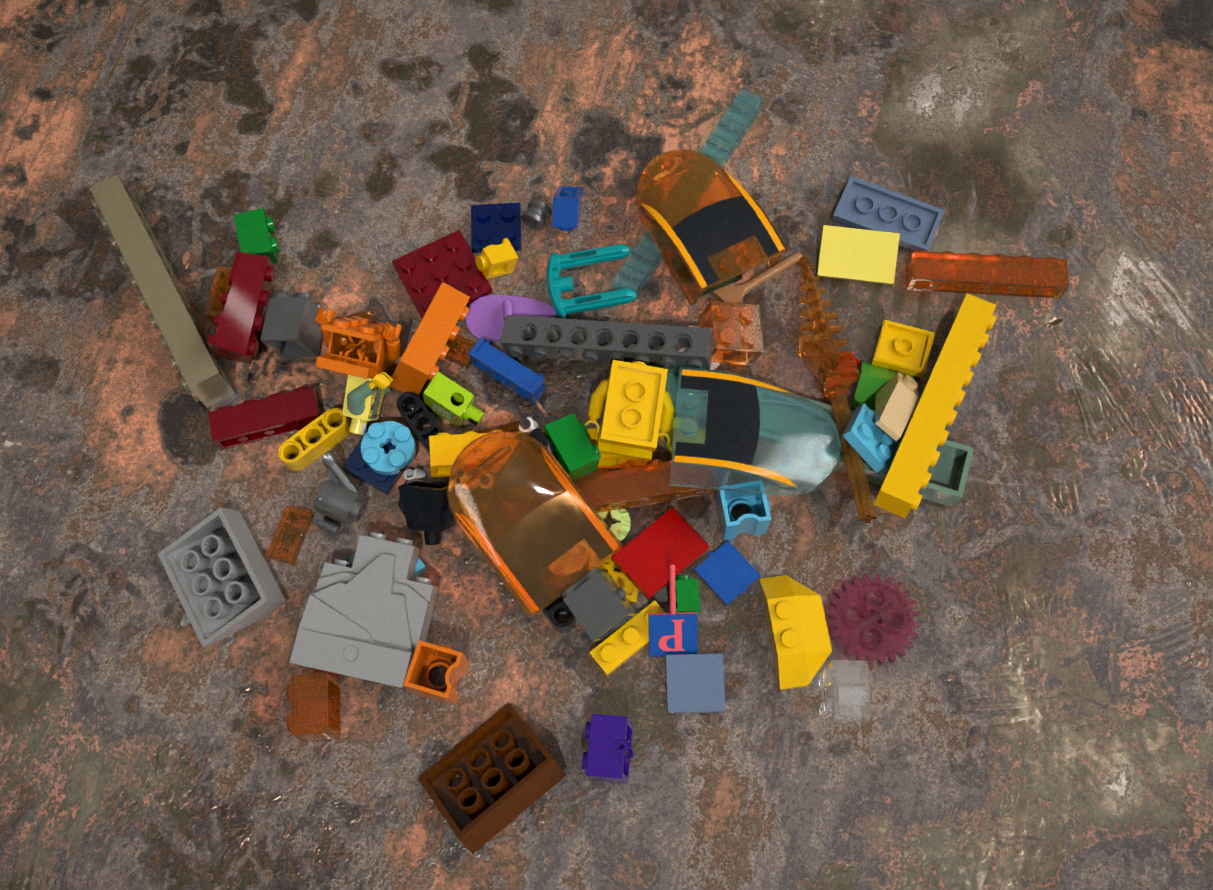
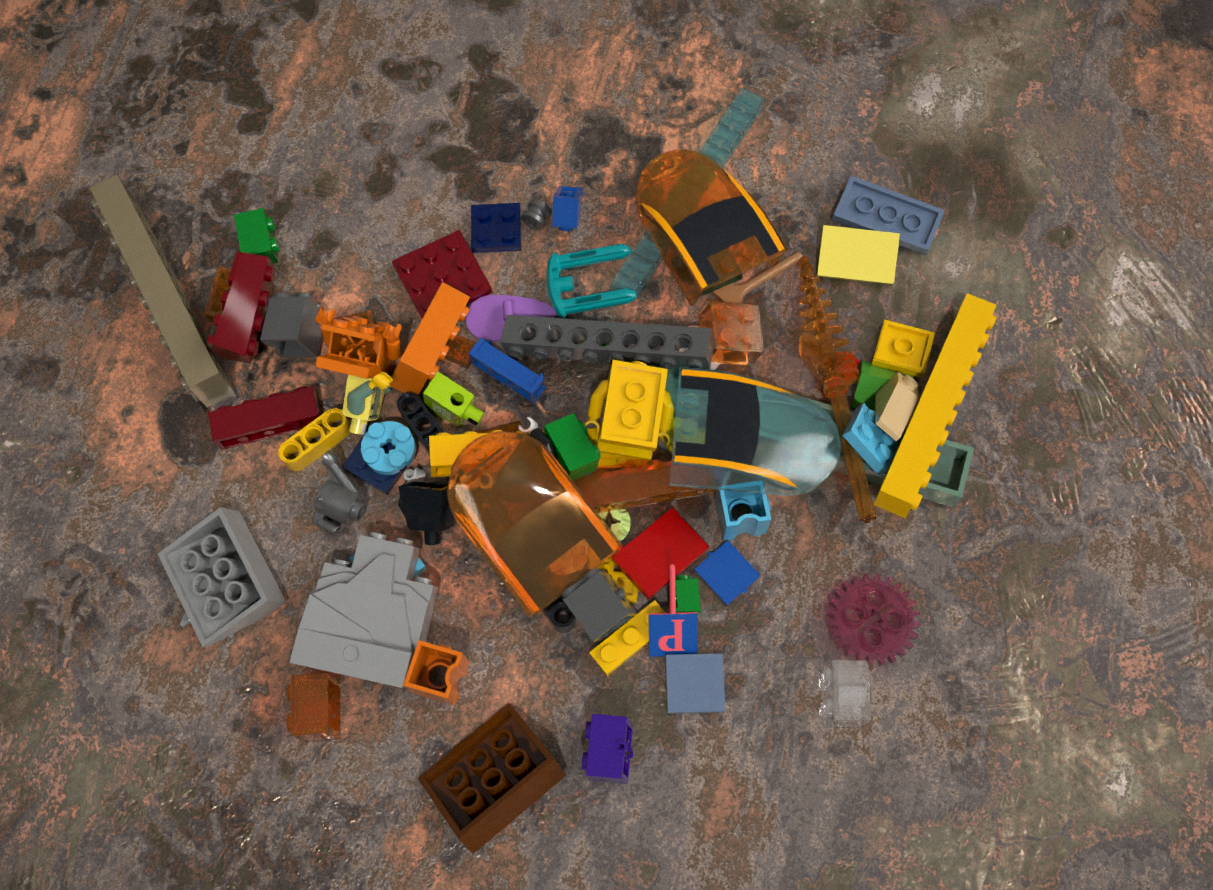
(290, 535): clear orange tile -> none
(497, 260): yellow brick -> none
(795, 630): yellow wedge -> none
(986, 274): clear orange brick -> none

